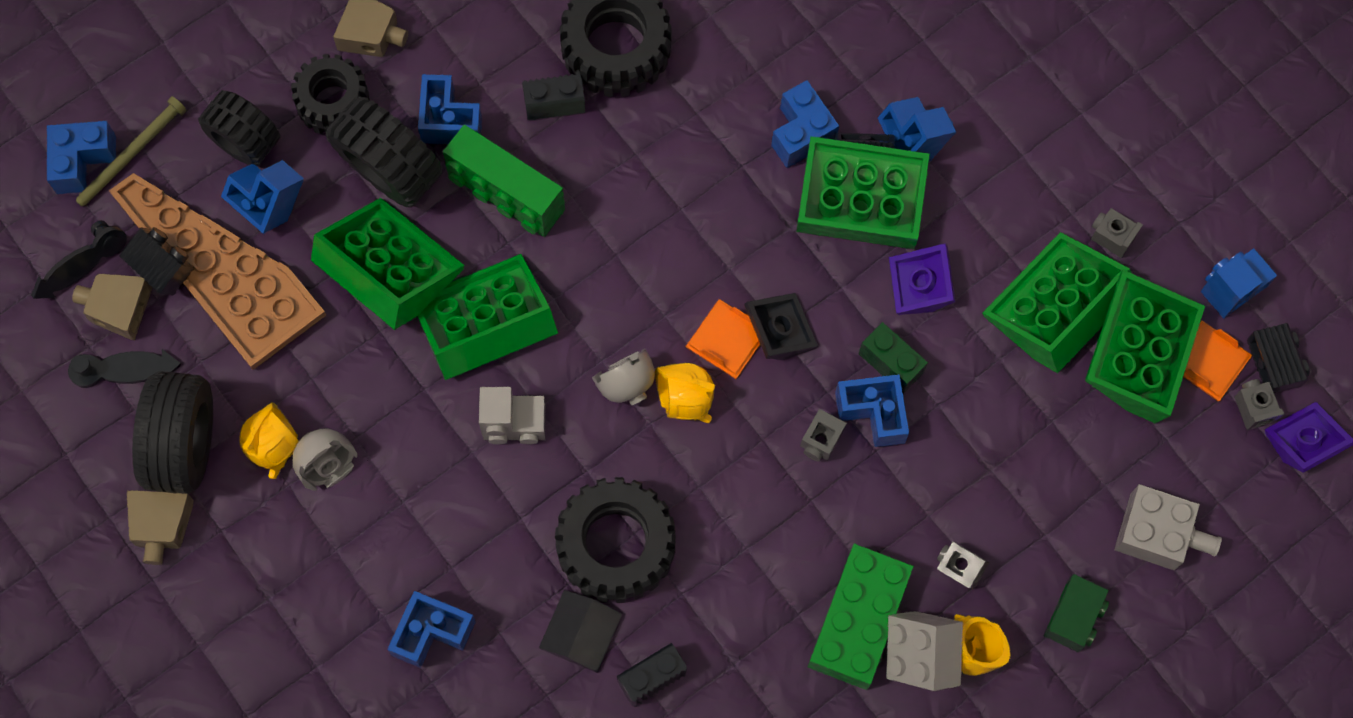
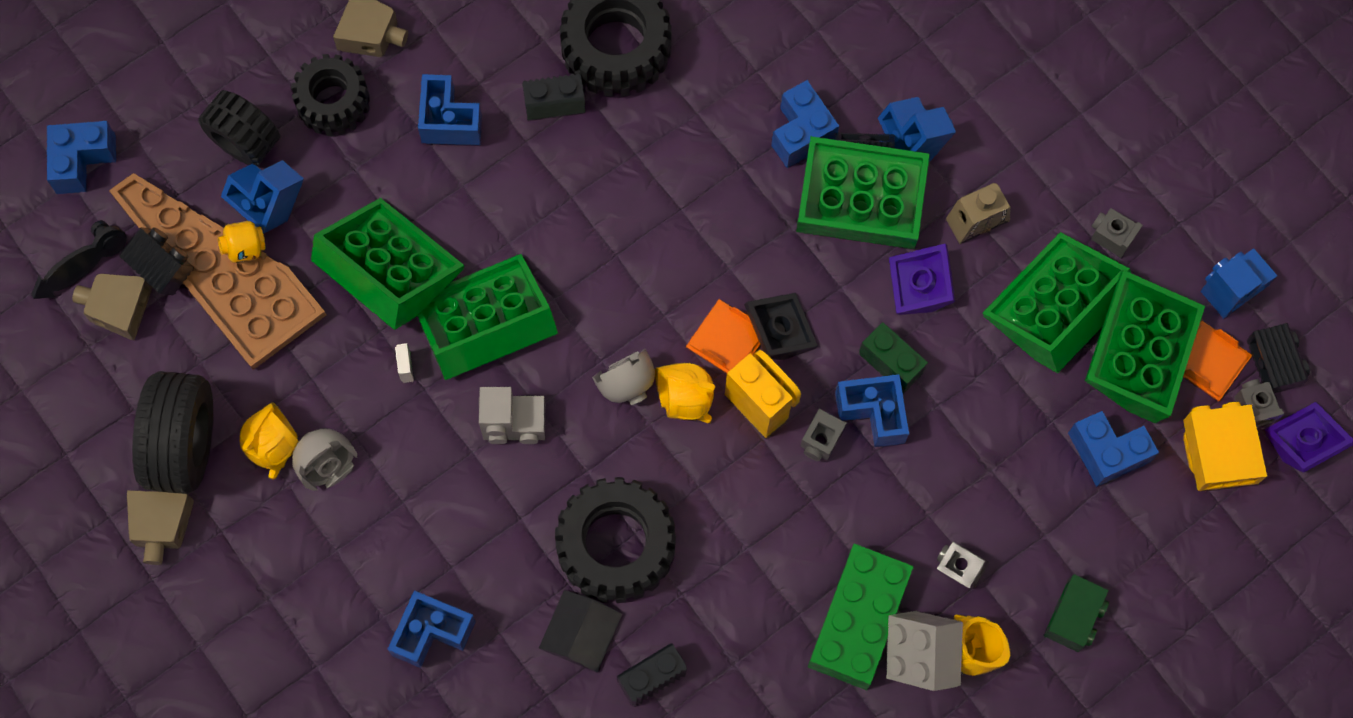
(119, 368): black brick -> none
(131, 151): olive bar -> none
(241, 241): none -> yellow head
(384, 151): black tyre -> none
(404, 363): none -> white tile
(504, 181): green brick -> none
(761, 392): none -> yellow brick
(983, 212): none -> dark tan torso
(1107, 455): none -> blue brick
(1162, 529): light grey brick -> none
(1223, 446): none -> yellow brick

